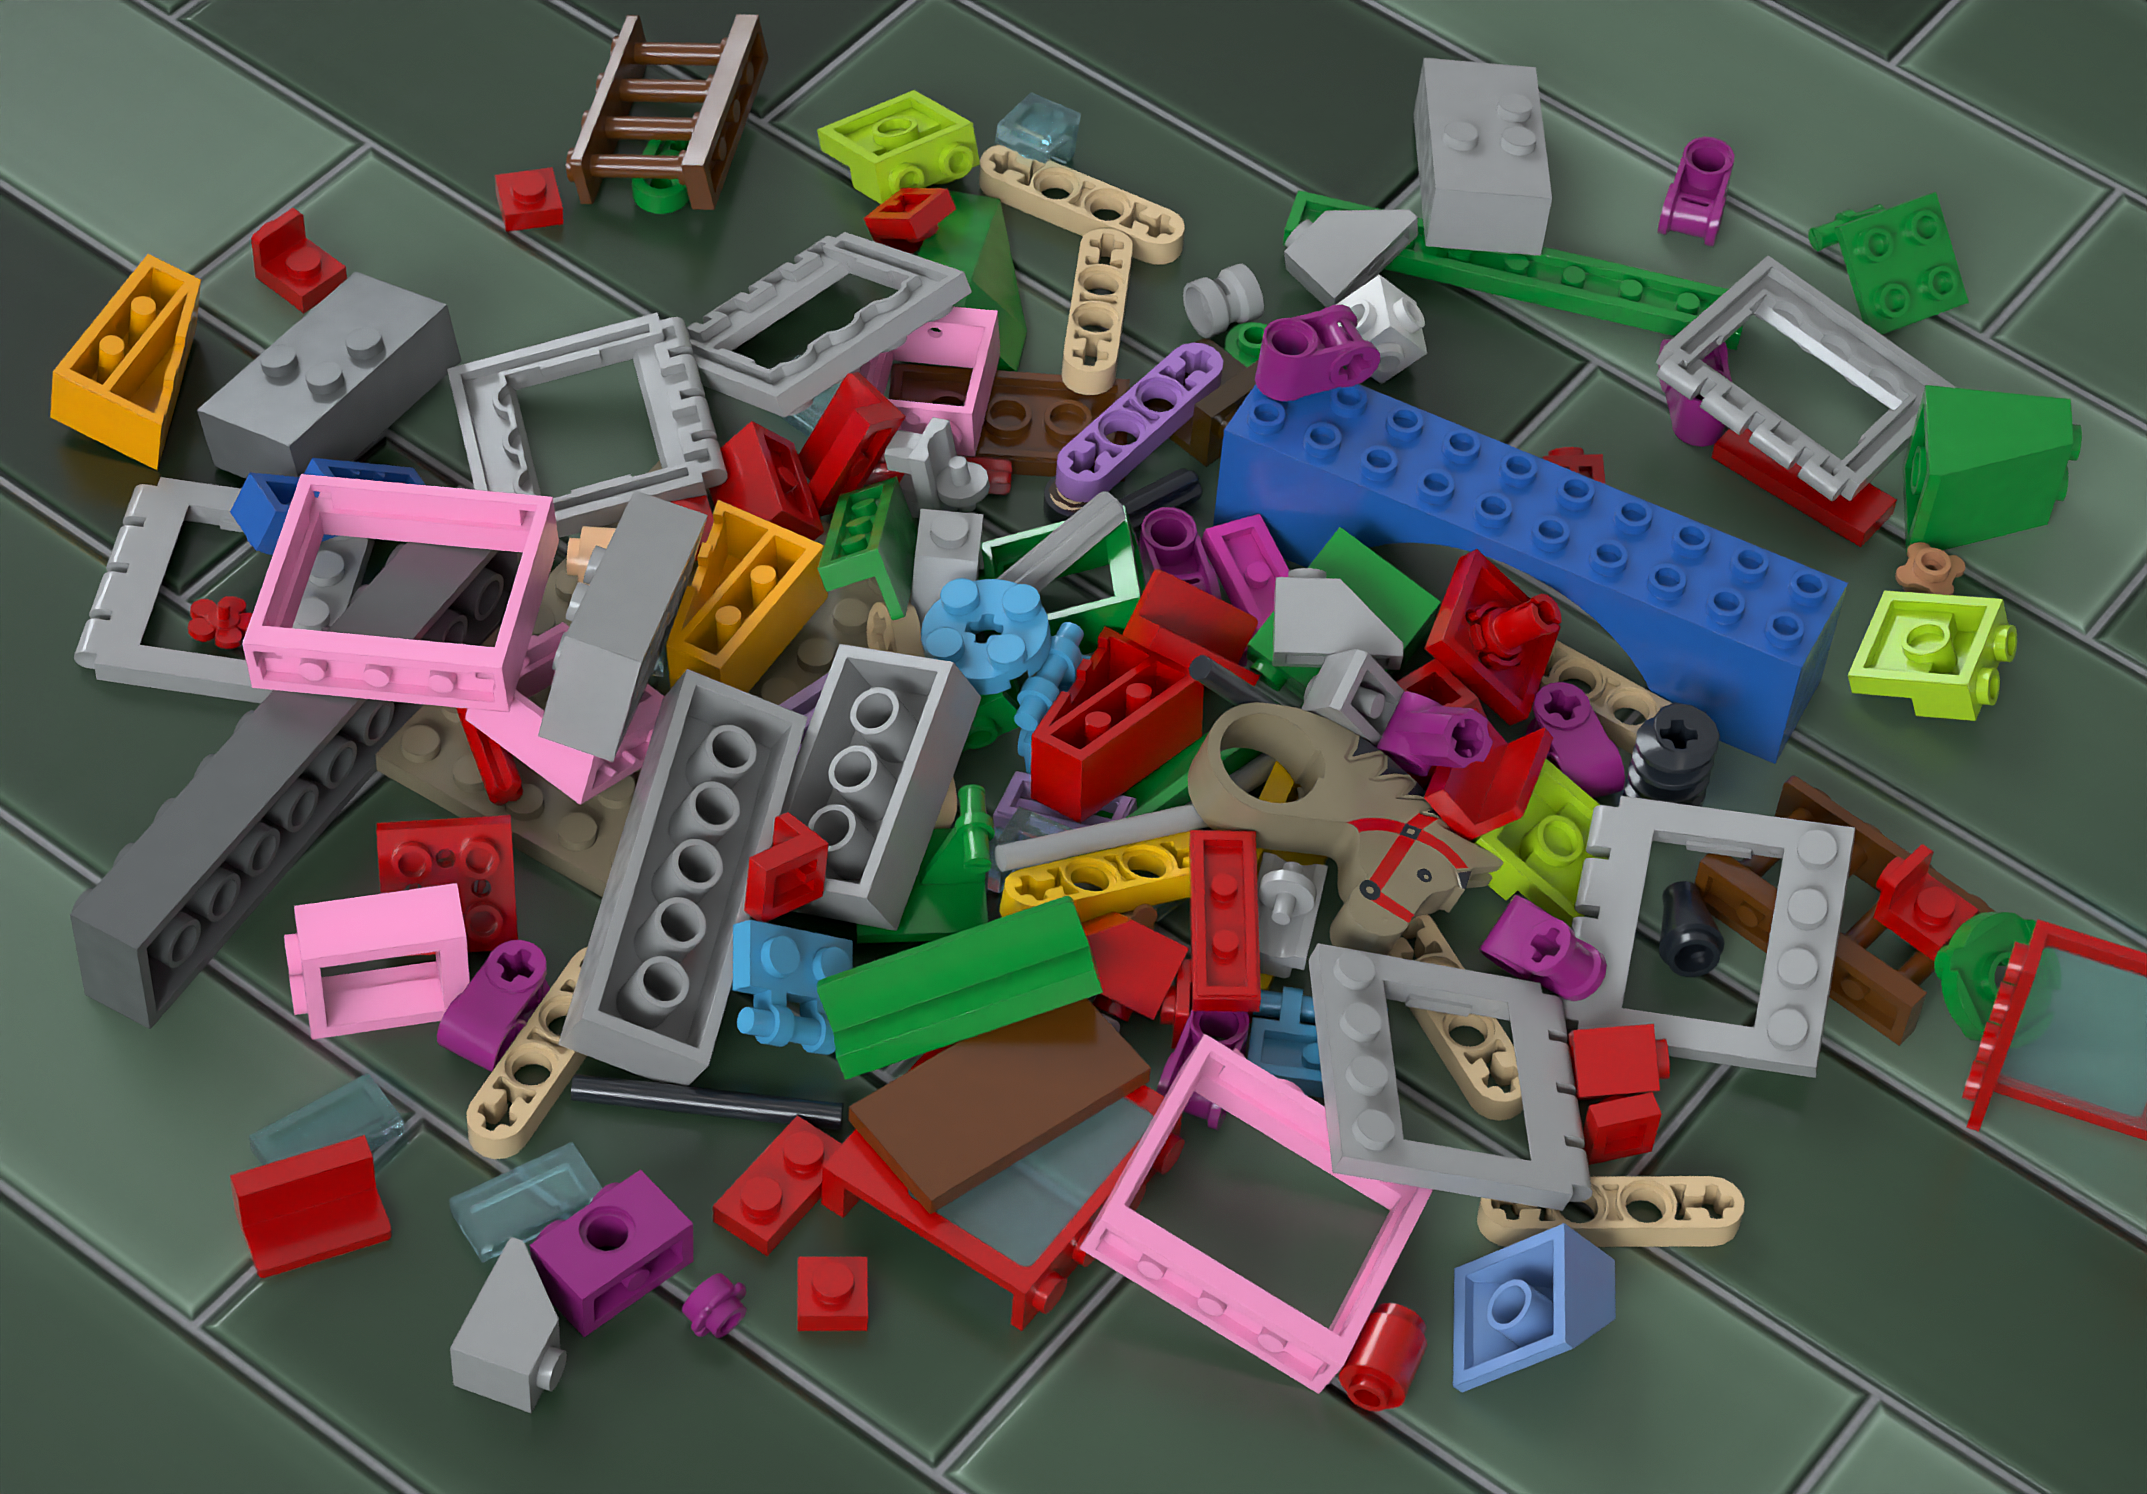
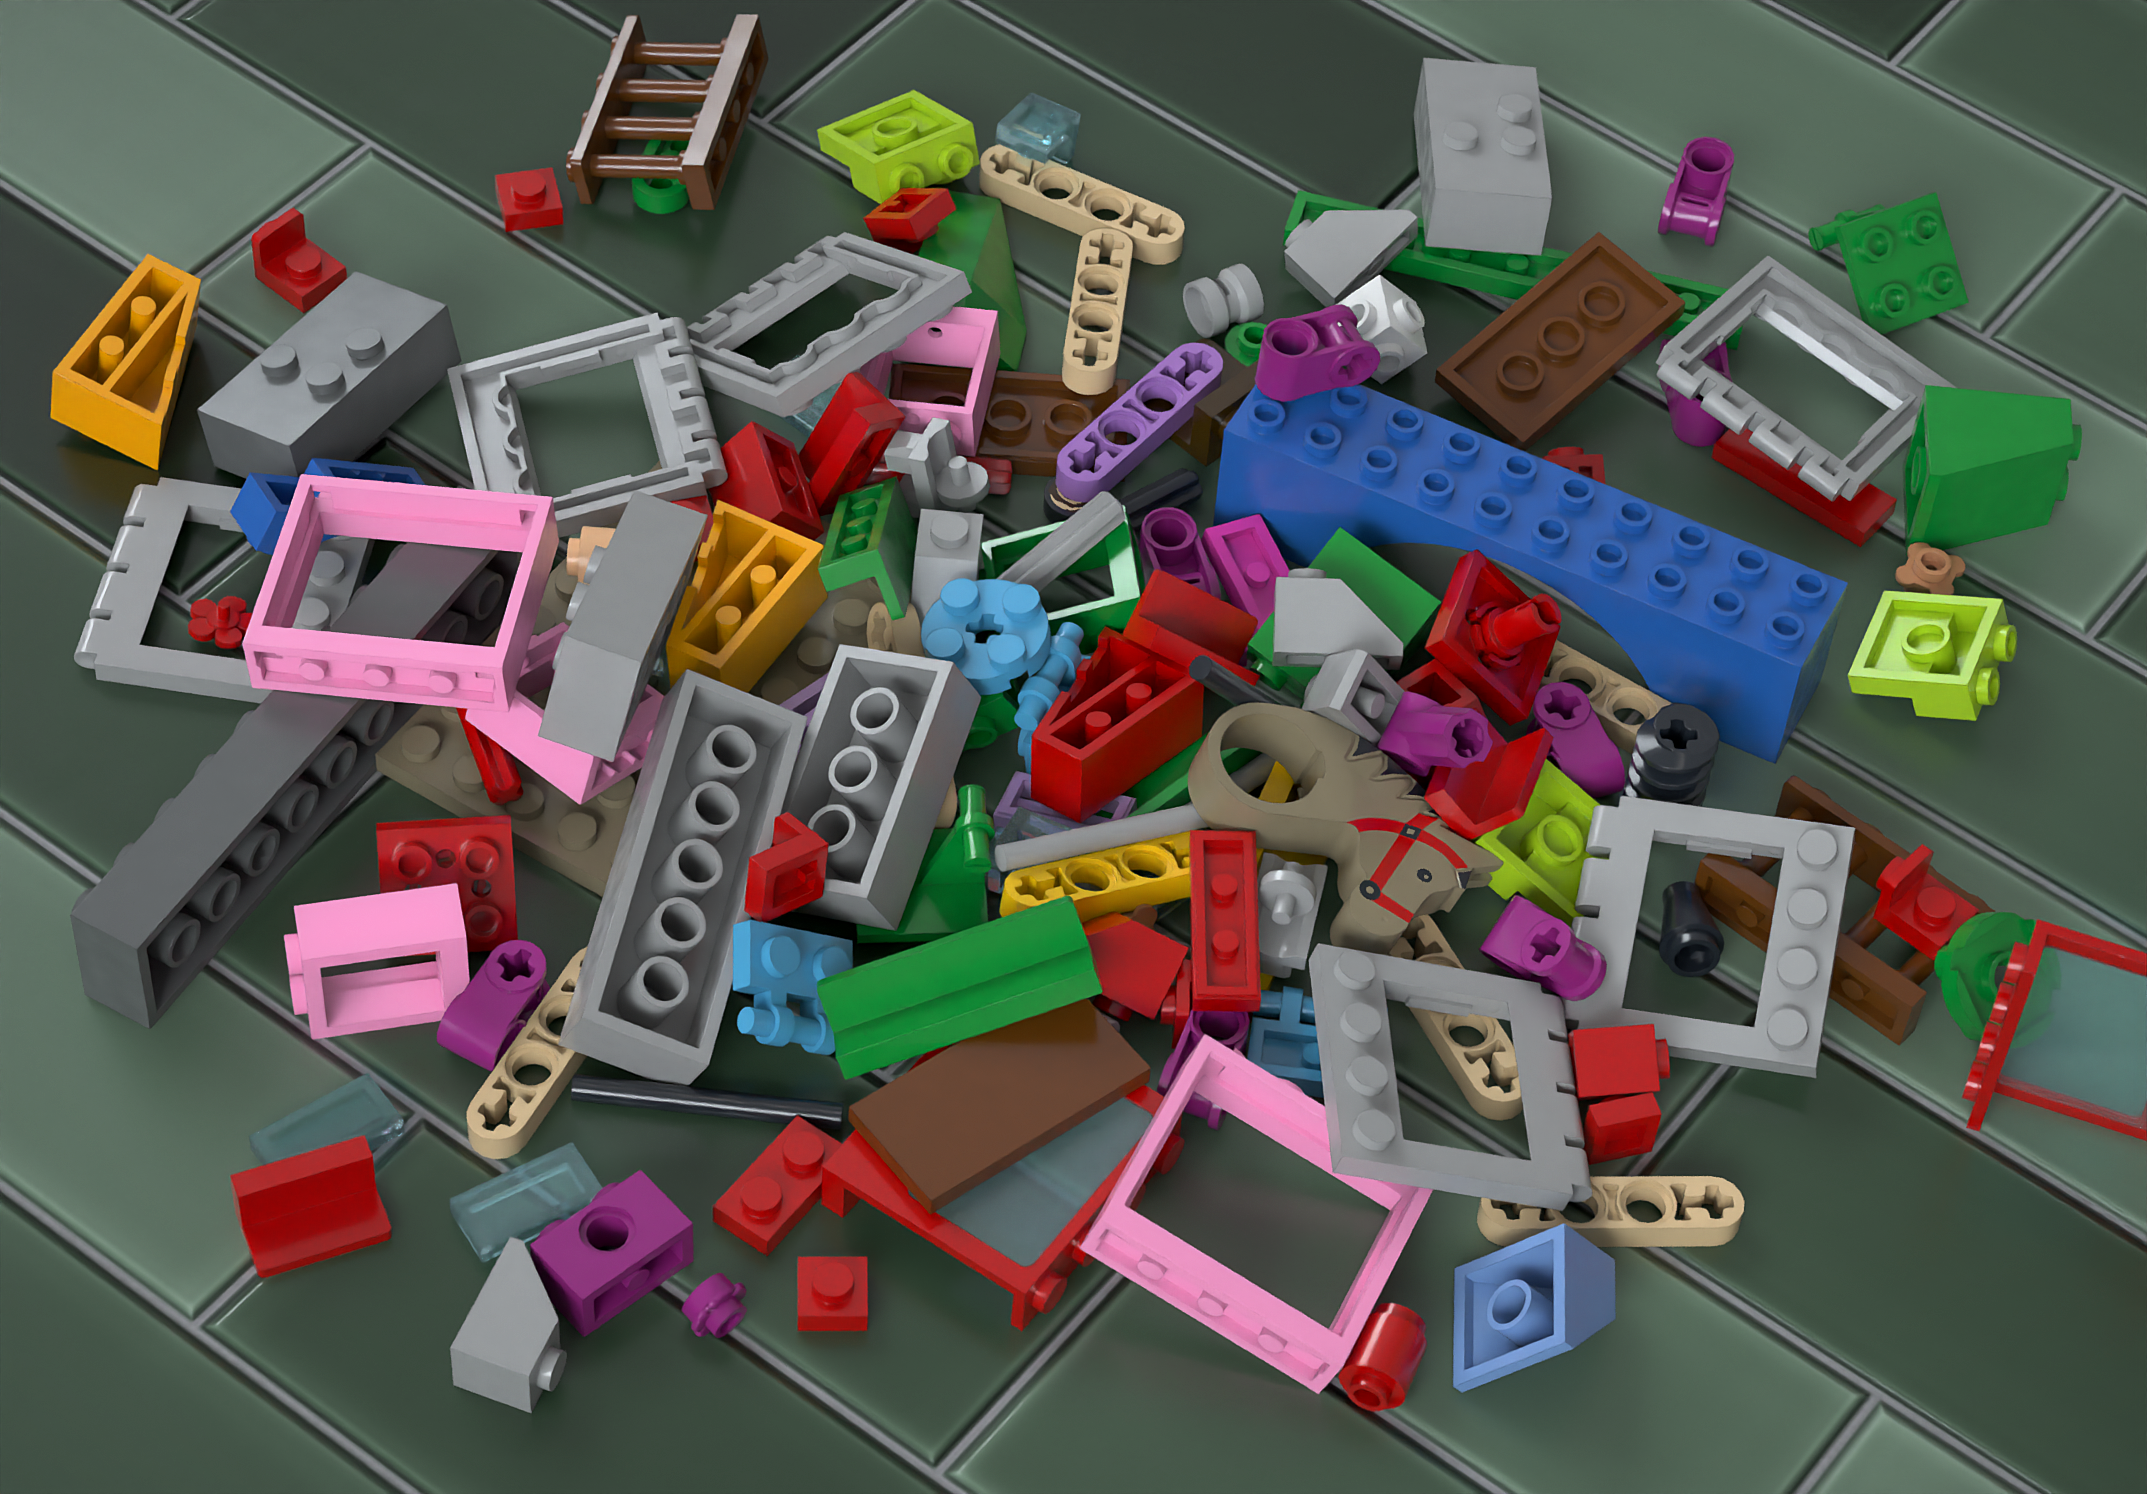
(1559, 342): none -> reddish brown plate

